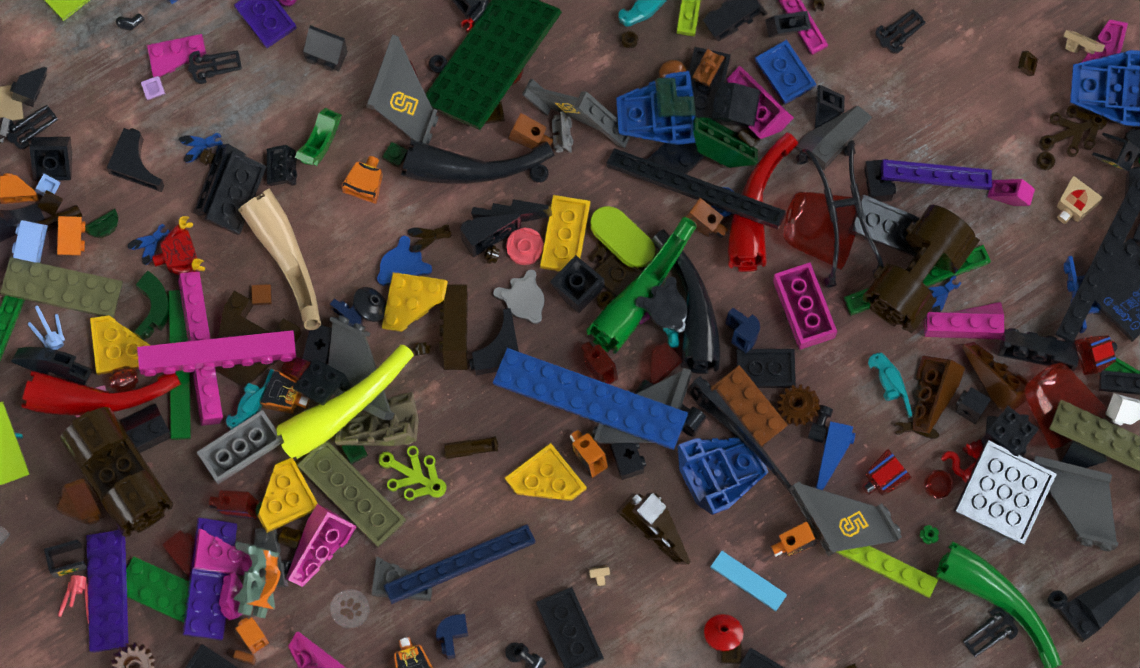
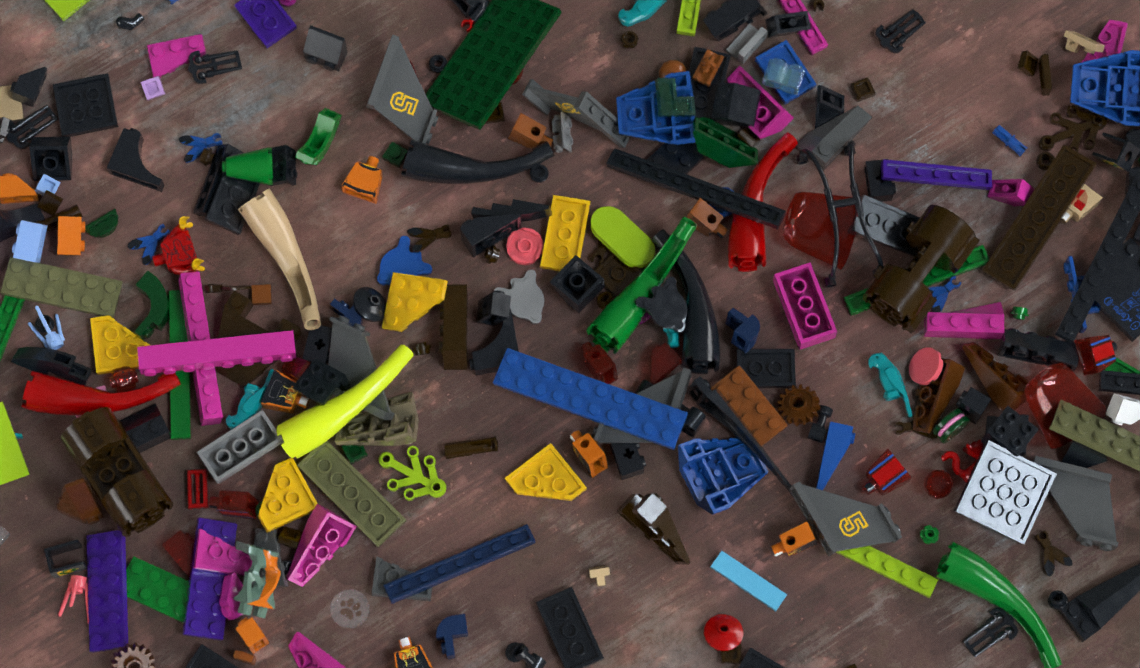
(39, 326): none -> black plate
(85, 105): none -> black plate
(198, 505): none -> red tile
(217, 288): none -> dark brown piece
(251, 166): none -> green cone
(493, 308): none -> black brick
(747, 43): none -> light grey panel
(783, 76): none -> clear light blue brick
(863, 89): none -> dark brown tile
(925, 366): none -> coral tile
(951, 425): none -> dark green head
(1009, 140): none -> blue axle
(1019, 313): none -> green plate
(1039, 217): none -> dark brown plate
(1045, 75): none -> dark brown tile
(1051, 554): none -> dark brown piece

